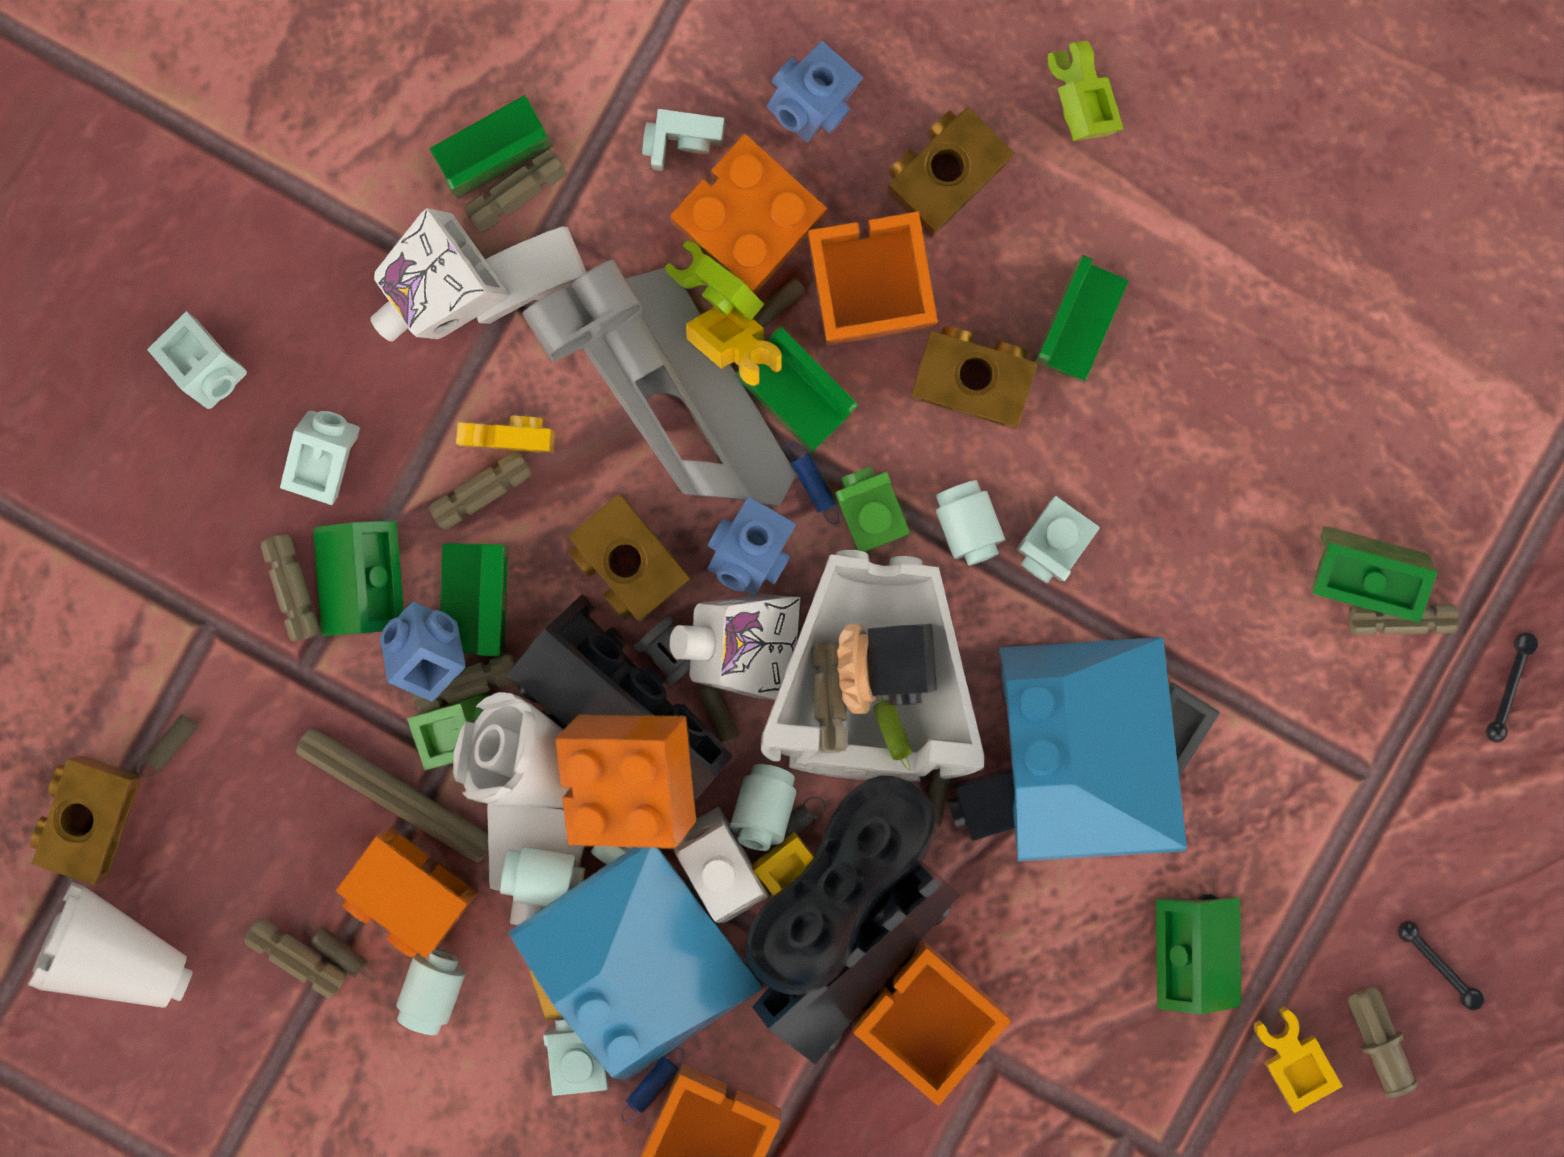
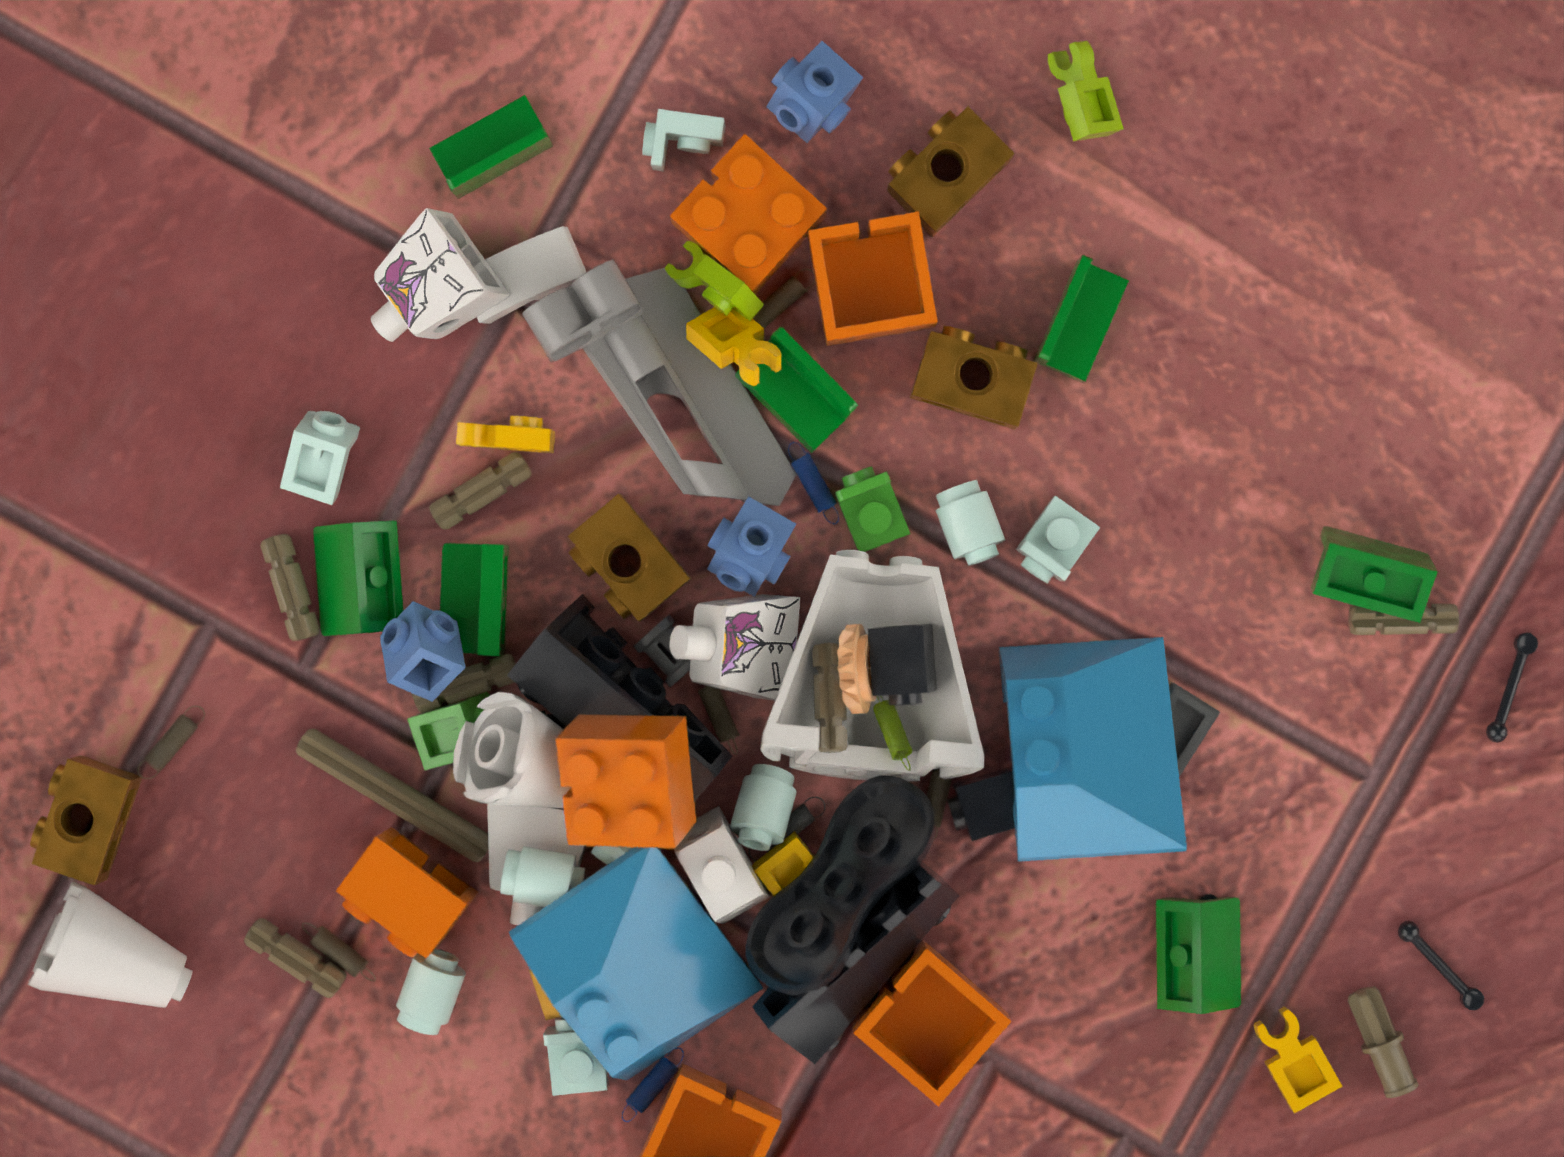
(196, 361): light aqua bracket -> none
(515, 190): dark tan axle -> none

